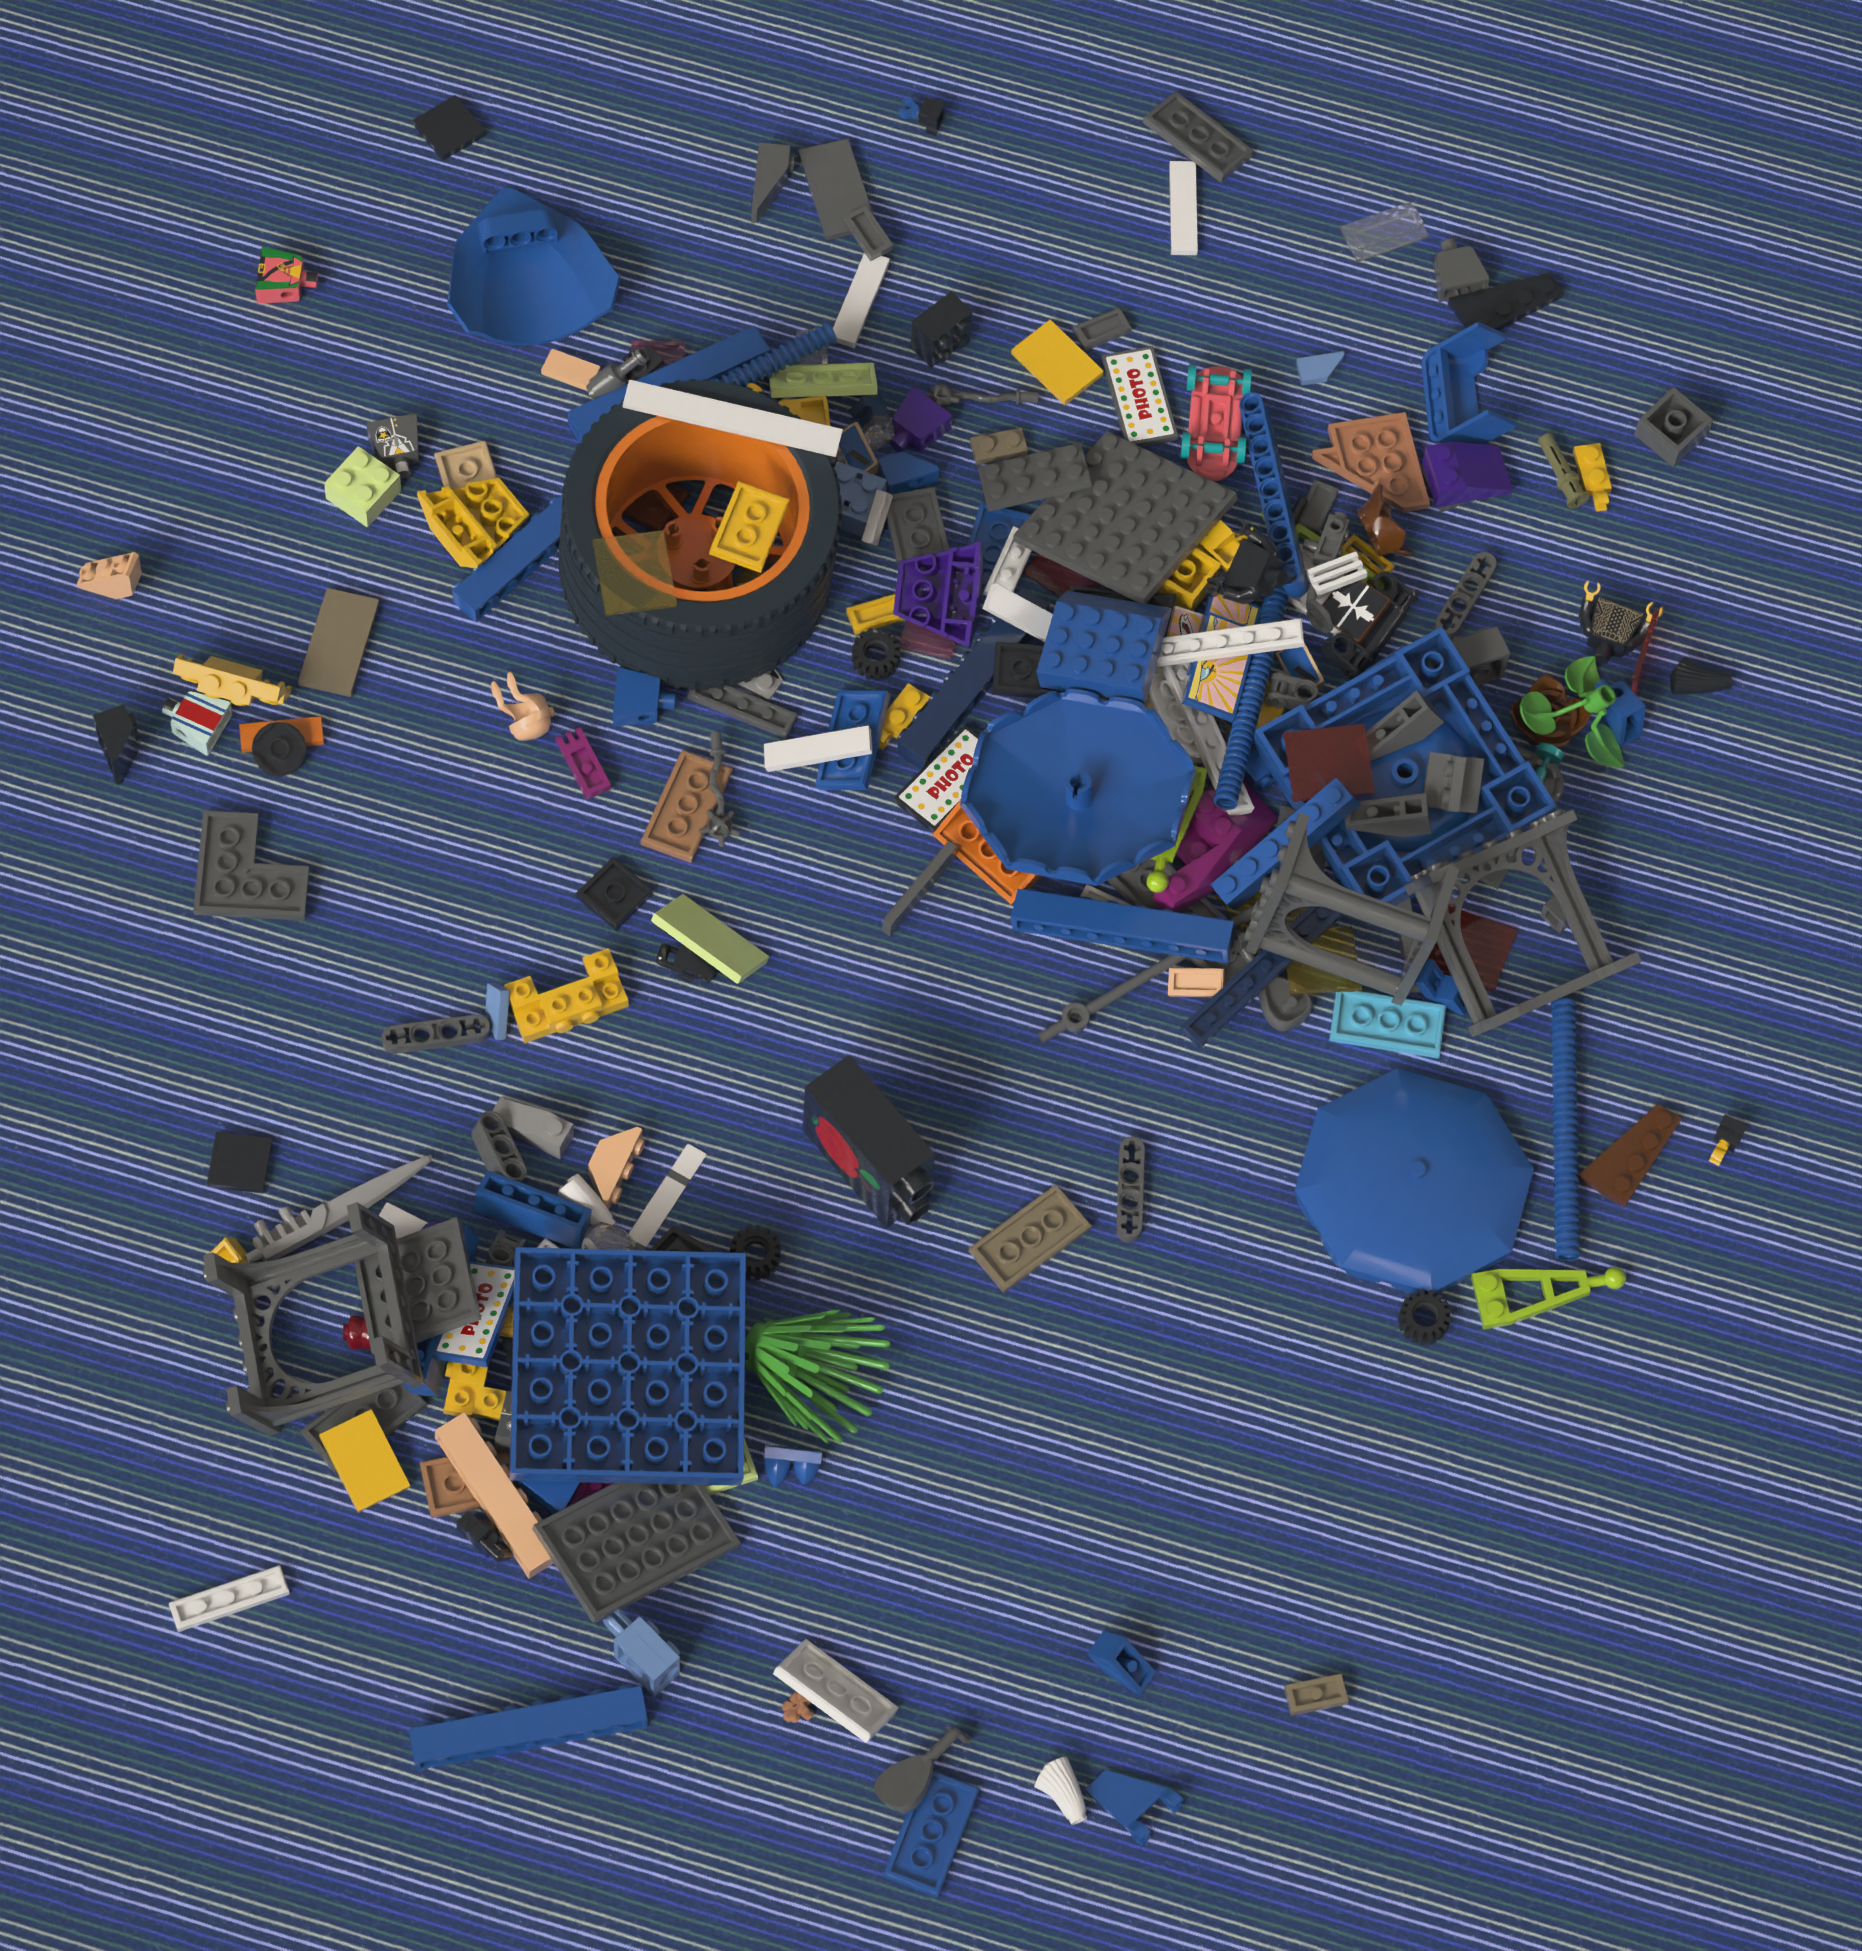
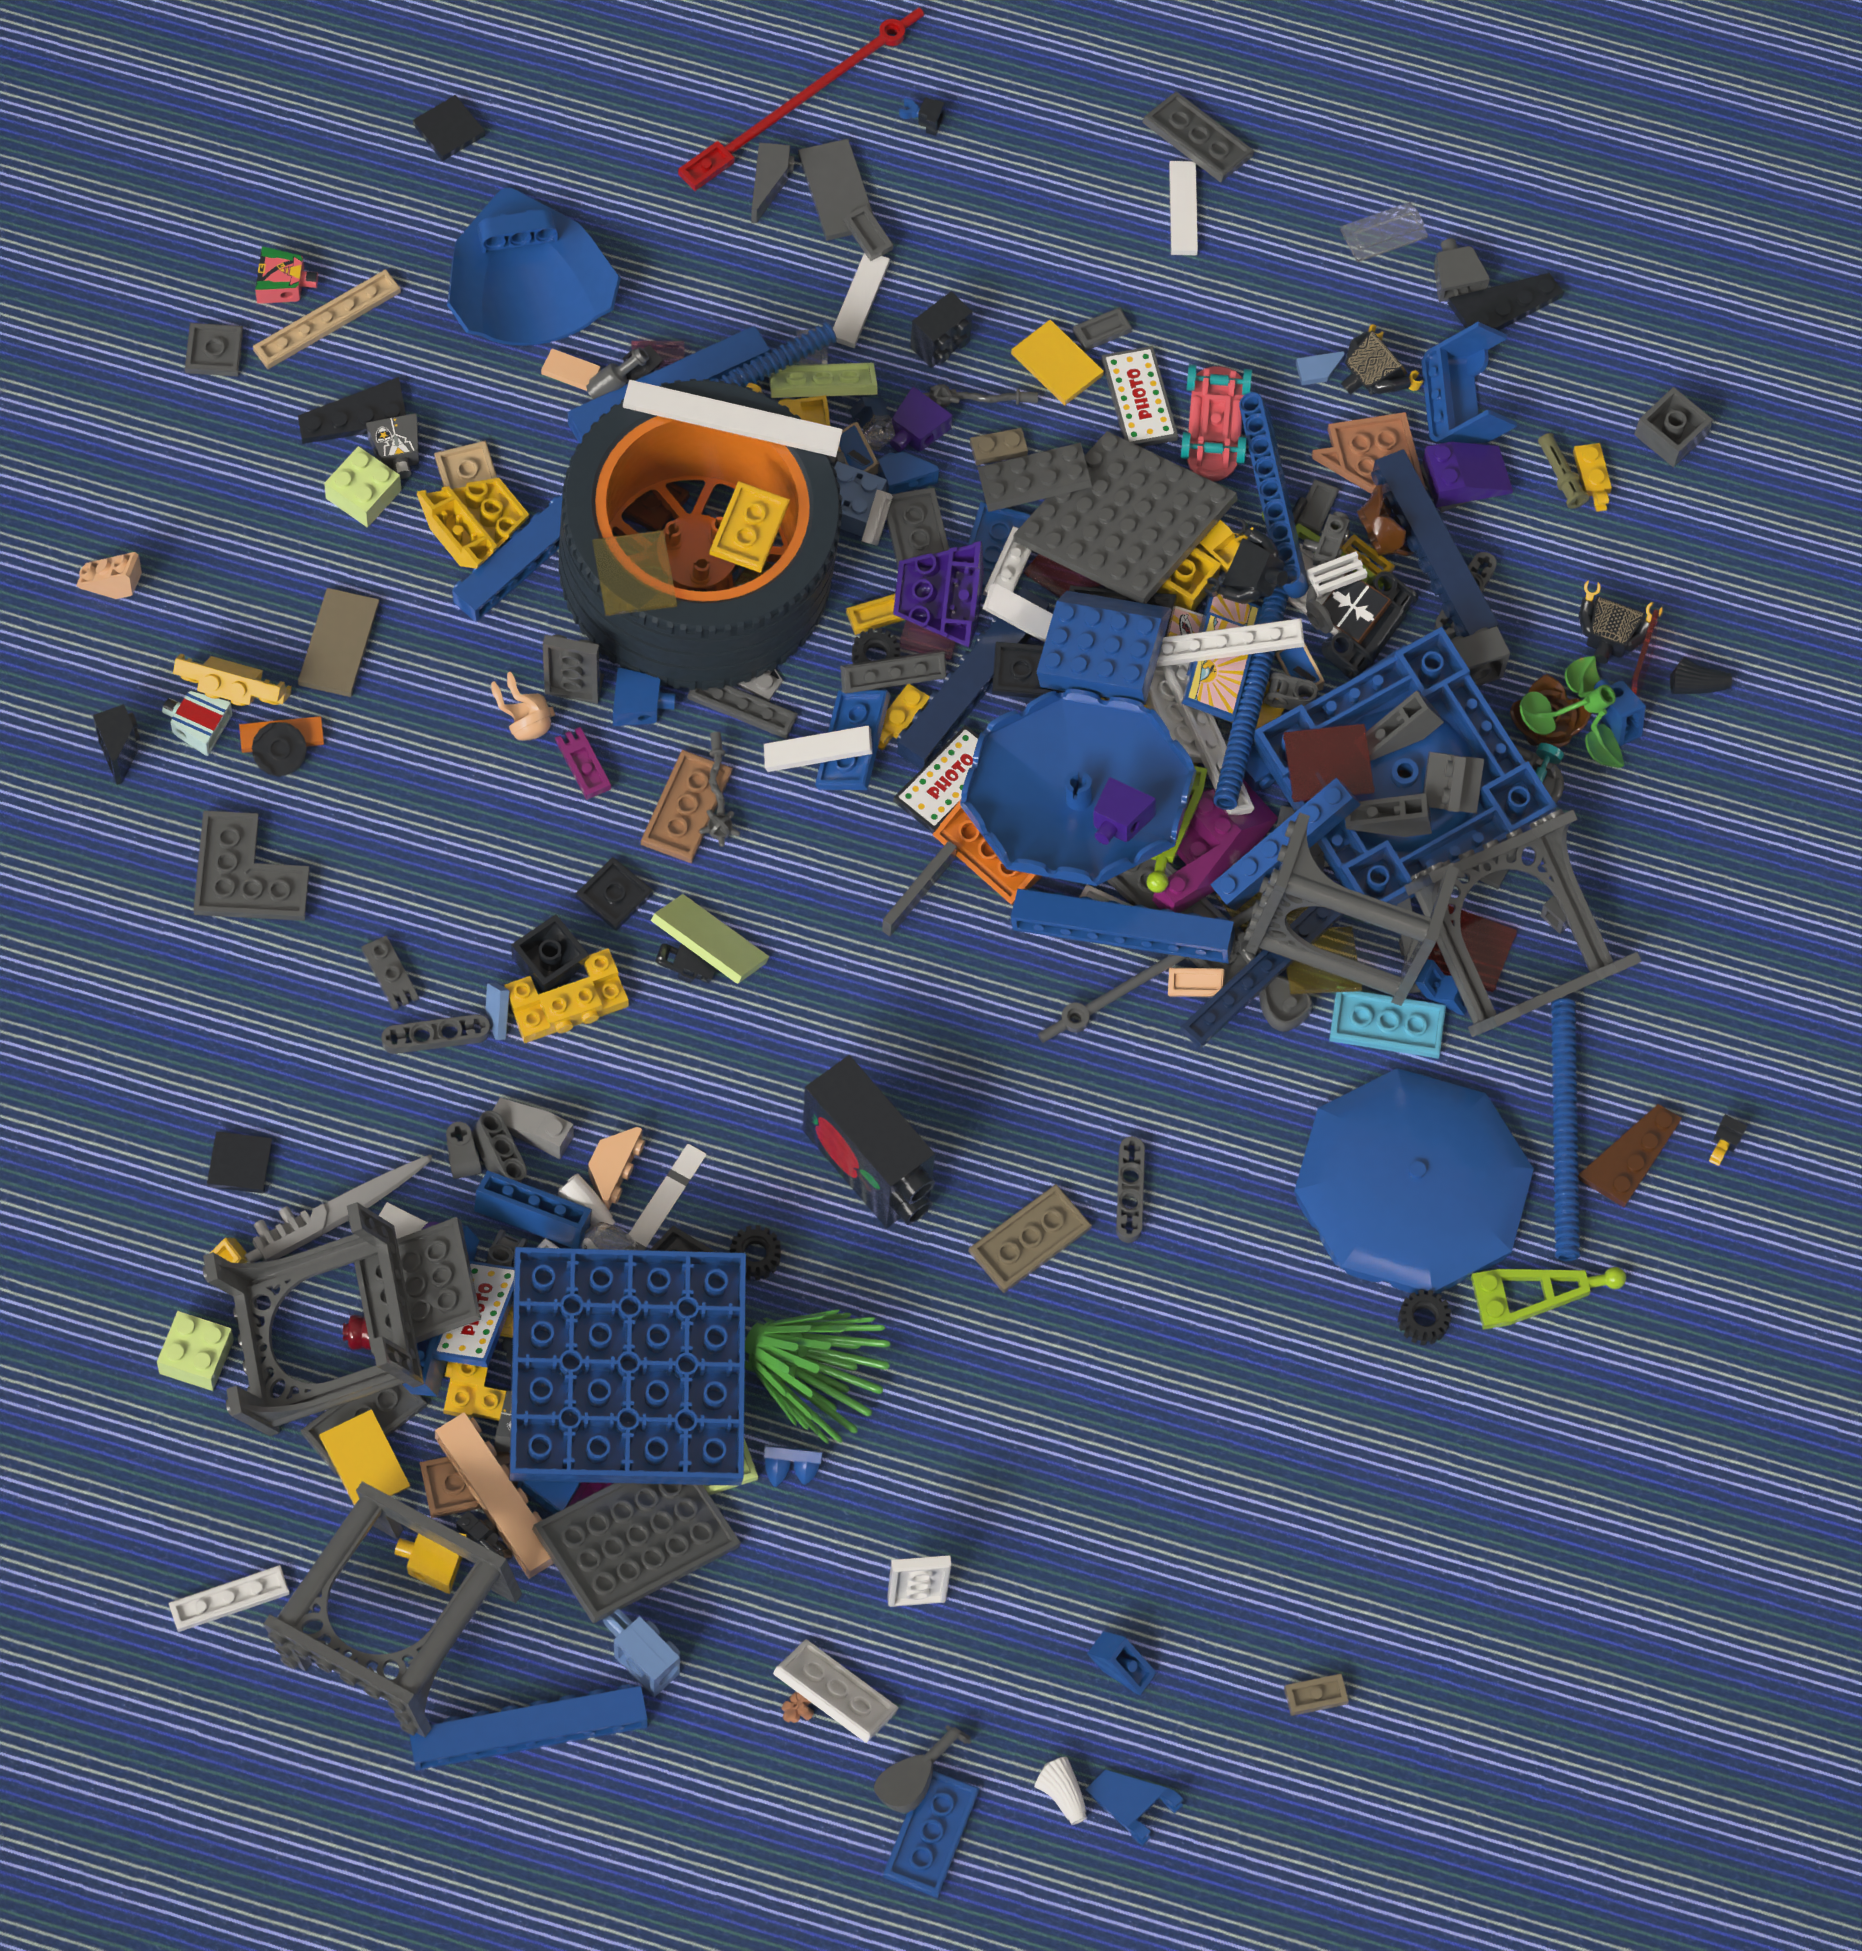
(195, 1351): none -> yellowish green brick
(214, 349): none -> dark grey tile
(326, 319): none -> tan tile
(350, 414): none -> black wing
(389, 972): none -> dark grey hinge
(411, 1687): none -> dark grey arch
(430, 1562): none -> yellow torso
(462, 1154): none -> dark grey piece
(549, 954): none -> black slope
(572, 668): none -> dark grey plate
(719, 157): none -> red bar
(893, 671): none -> dark grey tile
(919, 1581): none -> white tile
(1121, 812): none -> dark purple torso
(1376, 366): none -> black torso
(1432, 544): none -> dark blue brick

